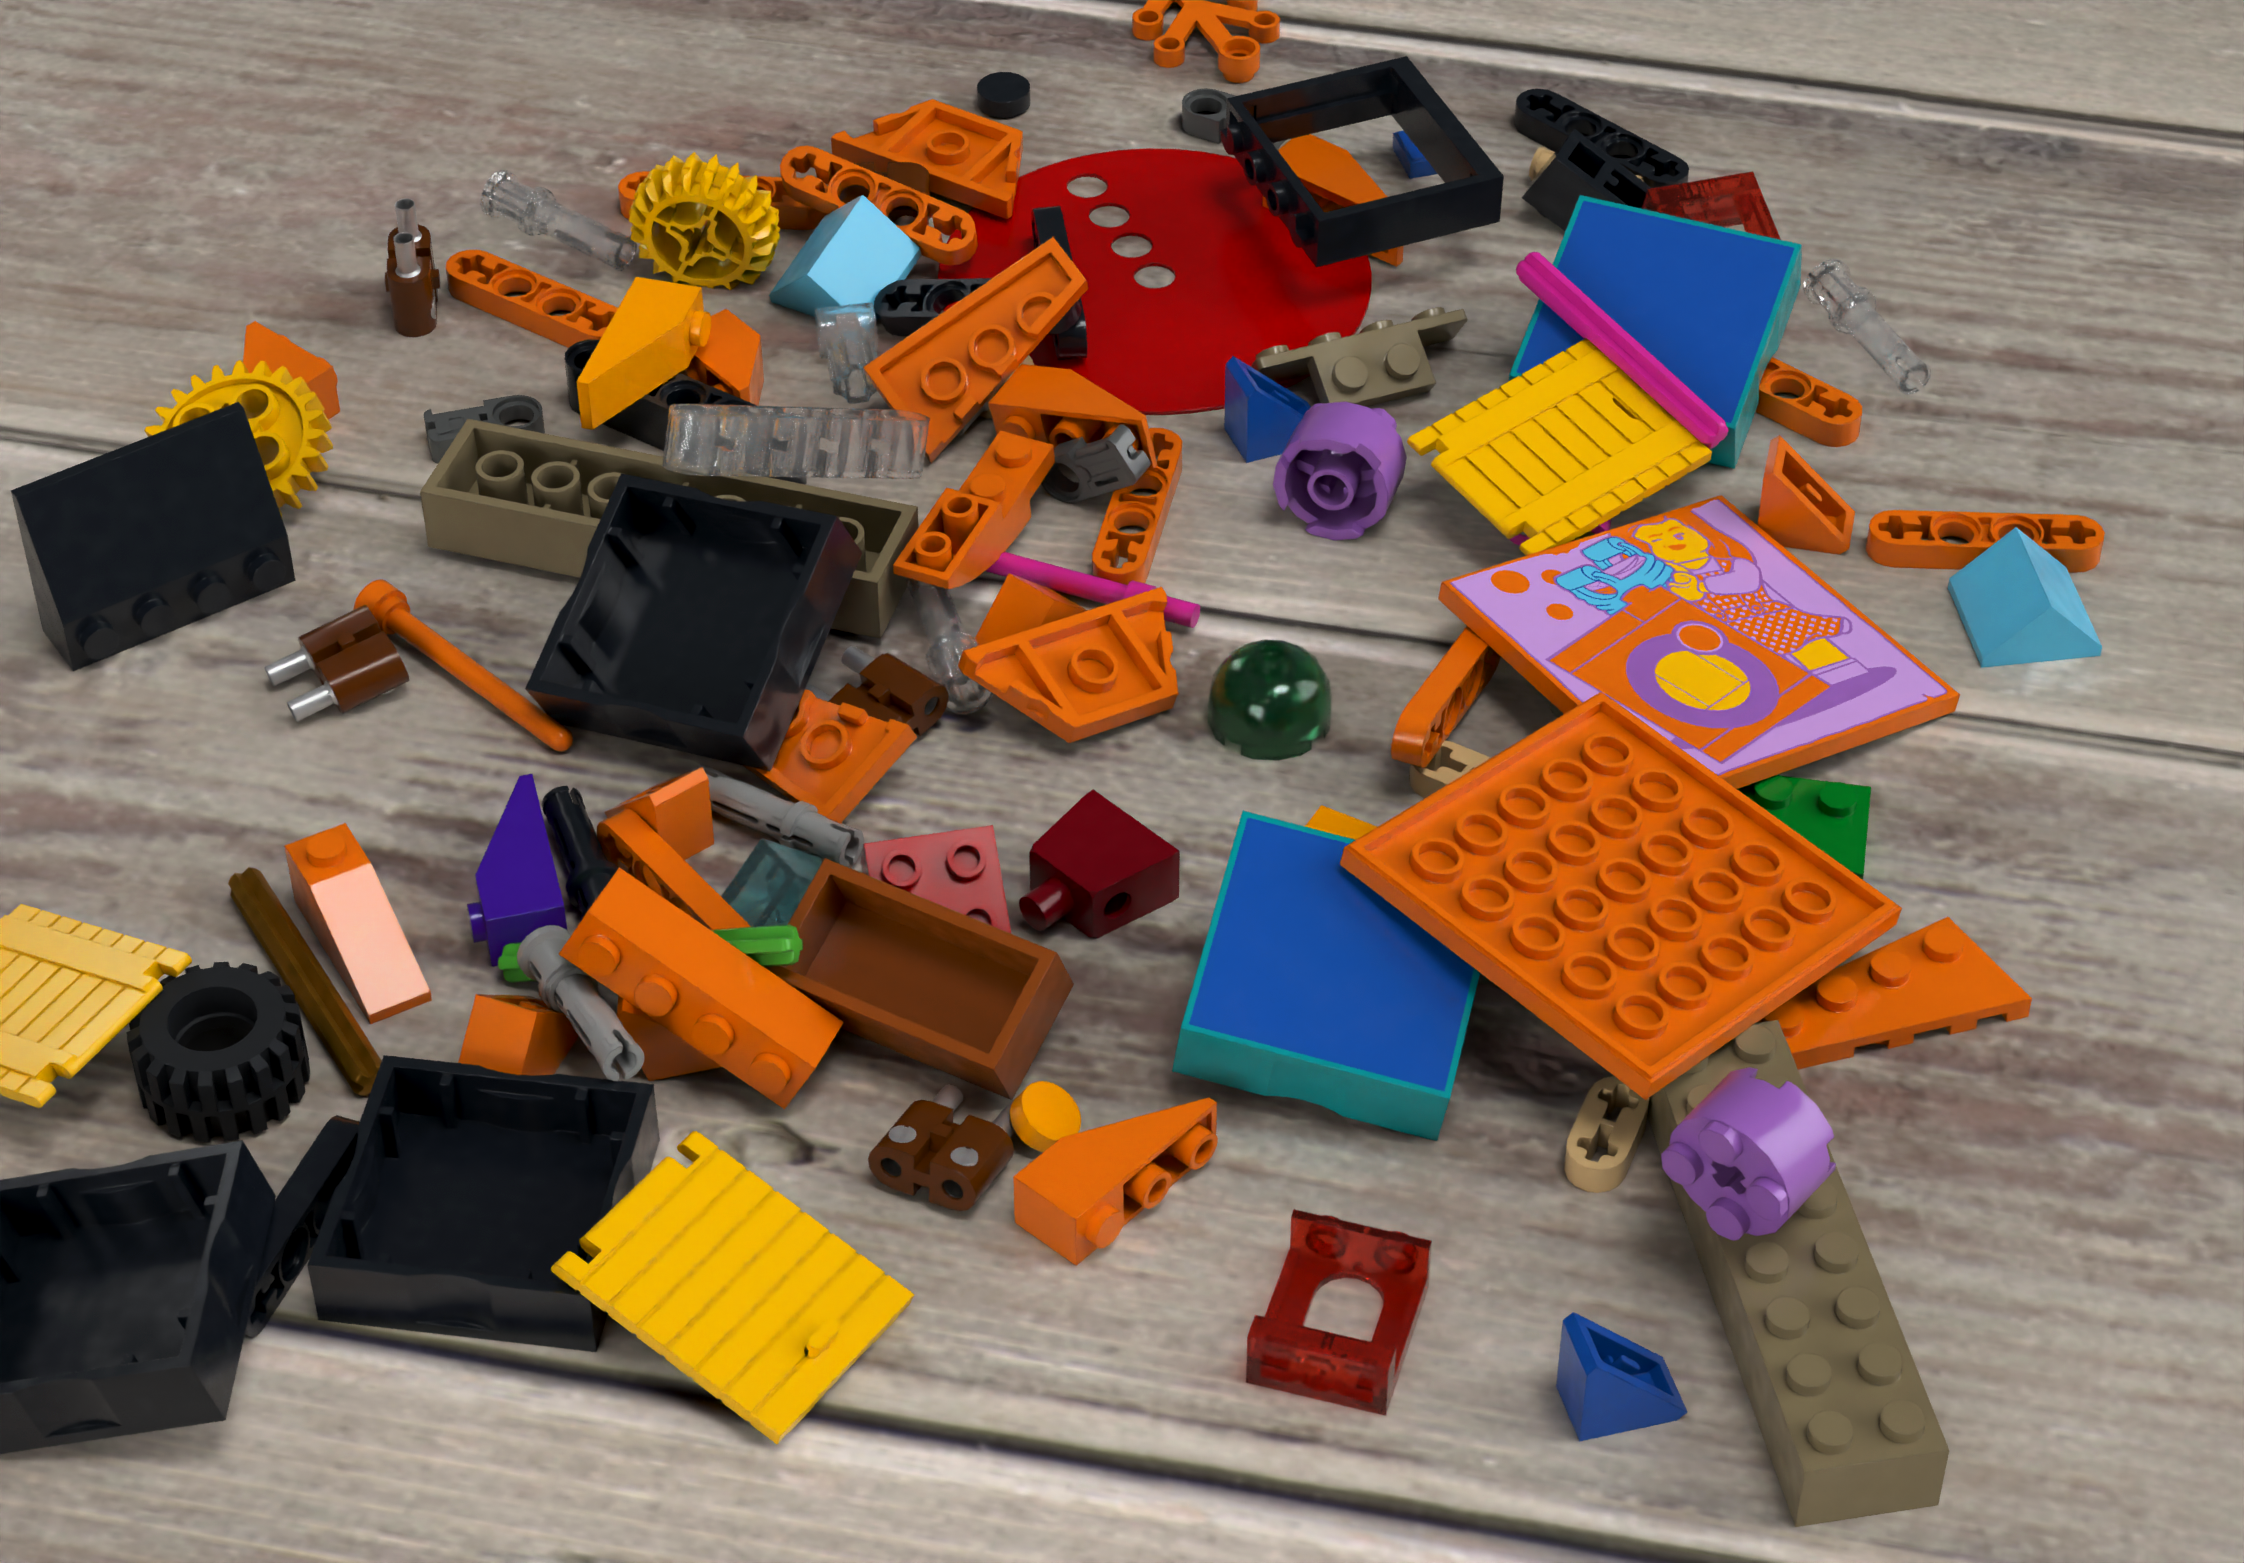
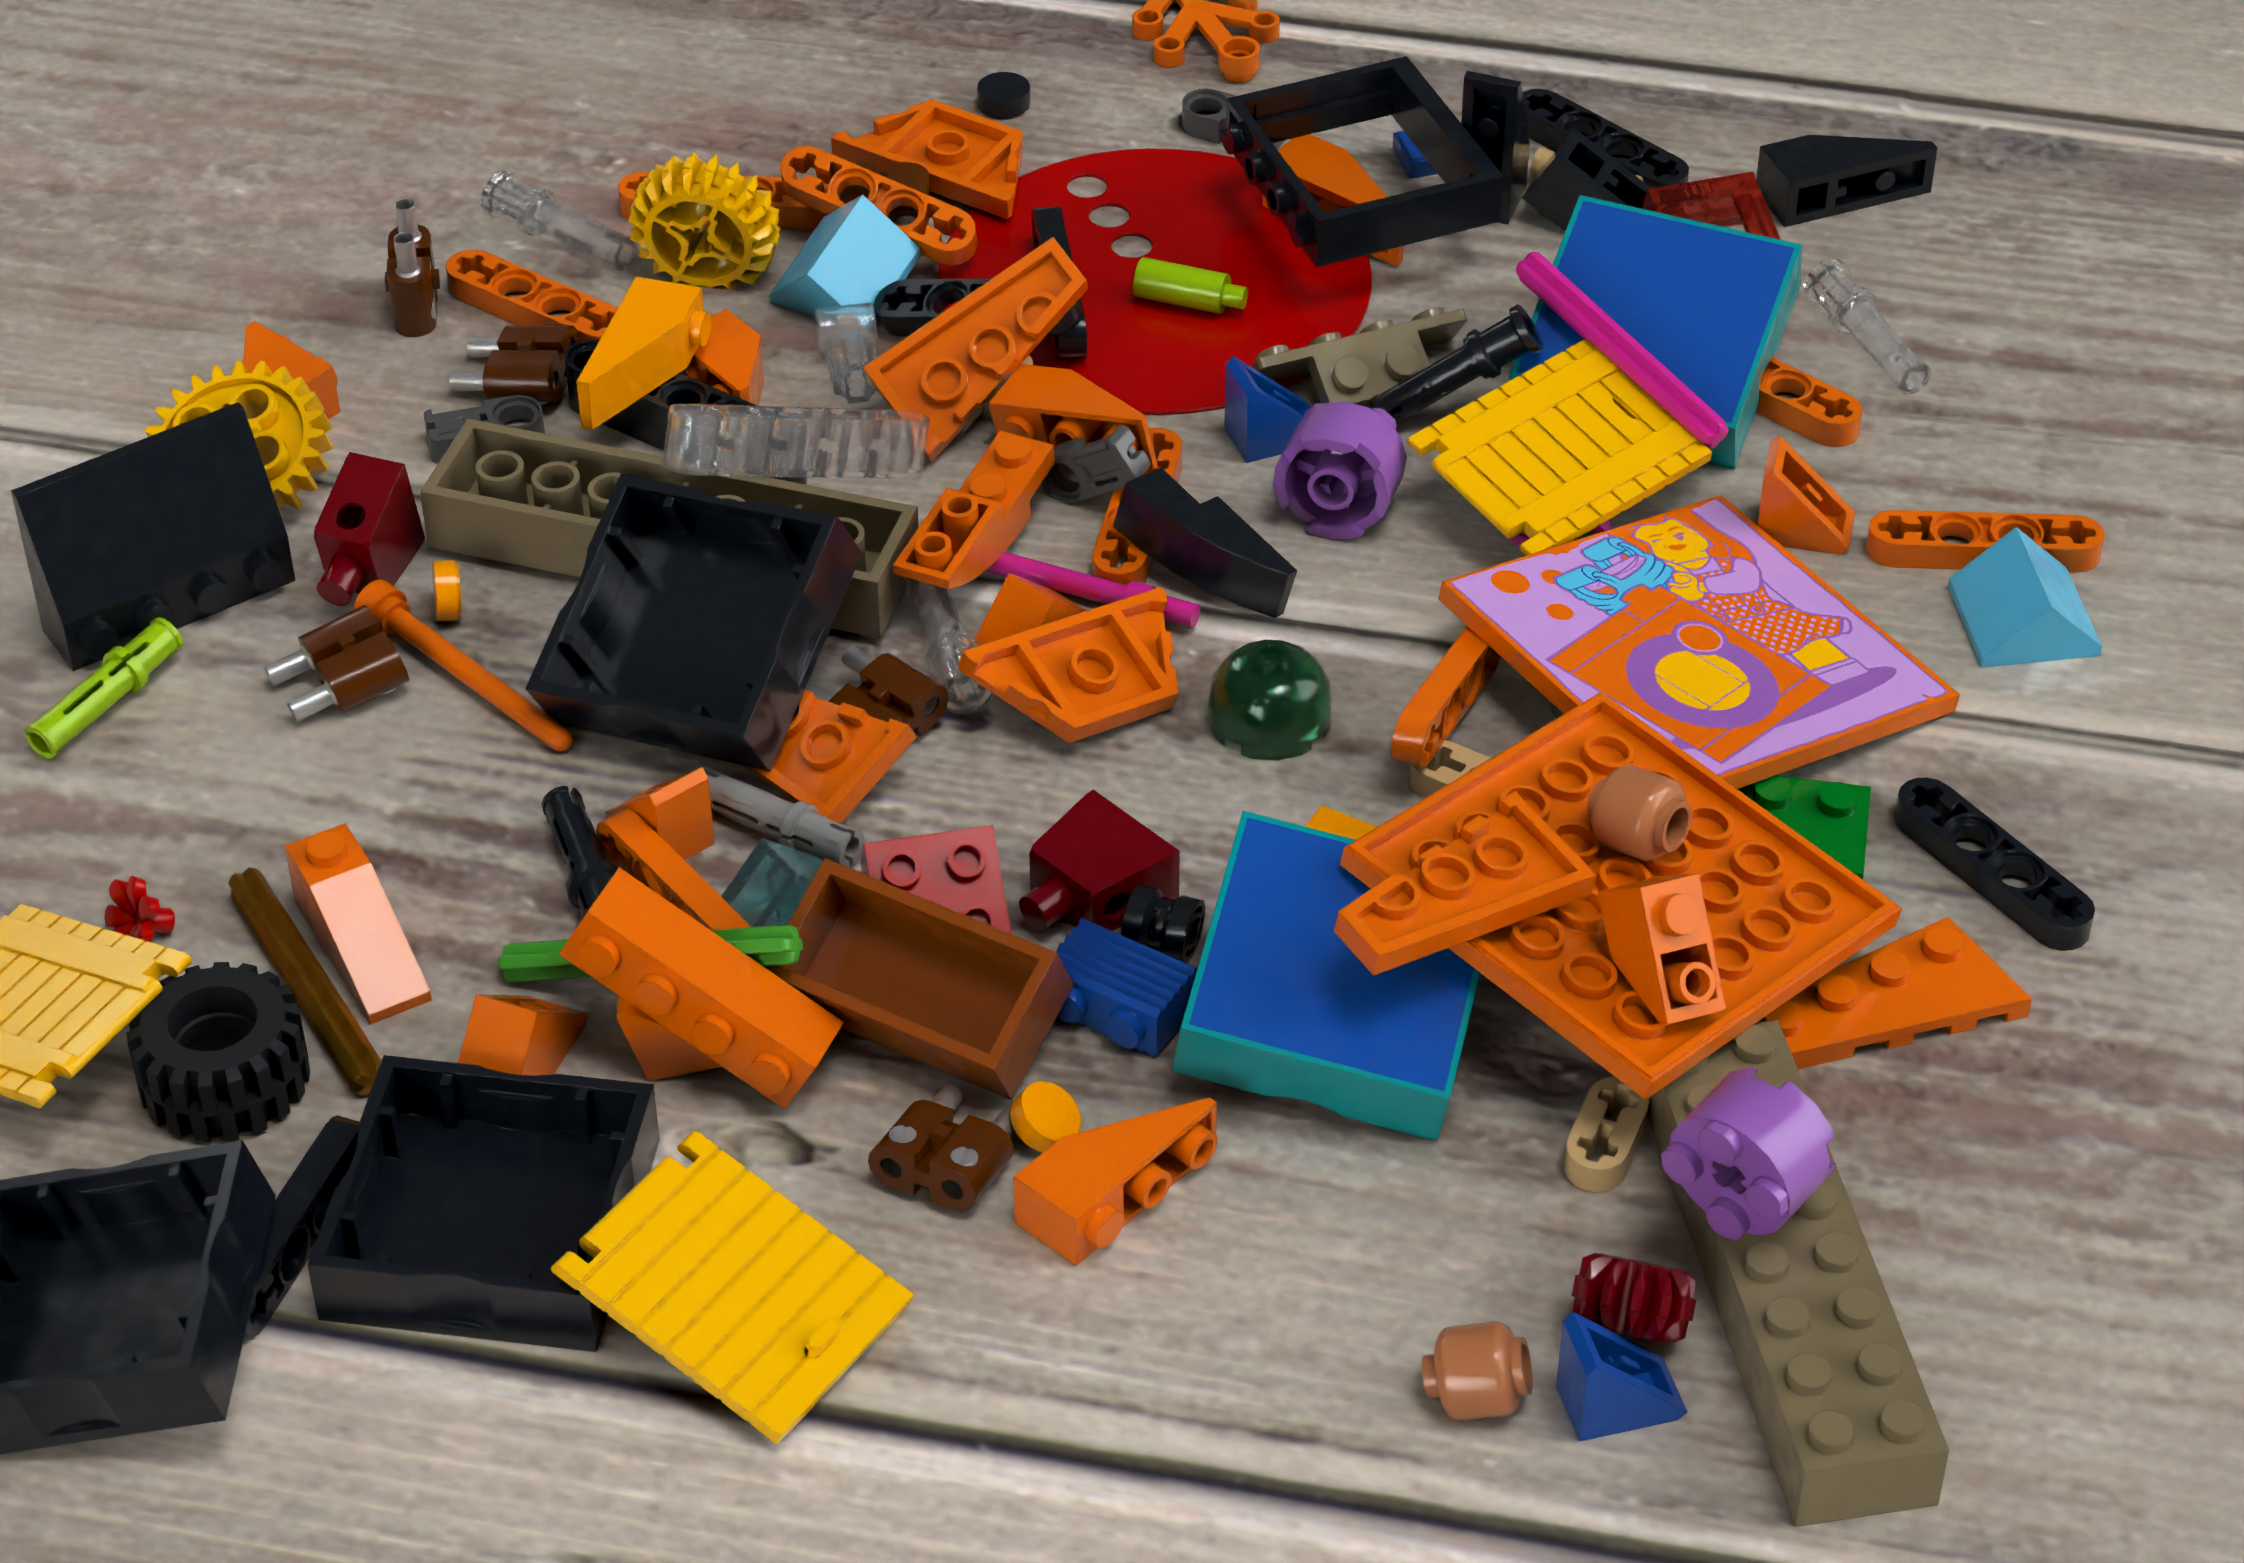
(123, 672): none -> lime pin
(136, 912): none -> red plant
(366, 527): none -> dark red torso
(446, 590): none -> light orange tile
(516, 877): dark purple slope -> none
(519, 363): none -> reddish brown piece
(577, 996): light grey pin -> none
(1124, 988): none -> blue brick
(1164, 921): none -> black wheel
(1187, 286): none -> lime cylinder
(1204, 543): none -> black slope
(1326, 1364): clear red panel -> none
(1474, 885): none -> orange wing
(1478, 1371): none -> nougat head
(1479, 356): none -> black pin
(1497, 121): none -> black slope
(1634, 1297): none -> dark red gear
(1639, 813): none -> nougat head
(1664, 945): none -> orange slope
(1840, 174): none -> black slope
(2048, 910): none -> black beam

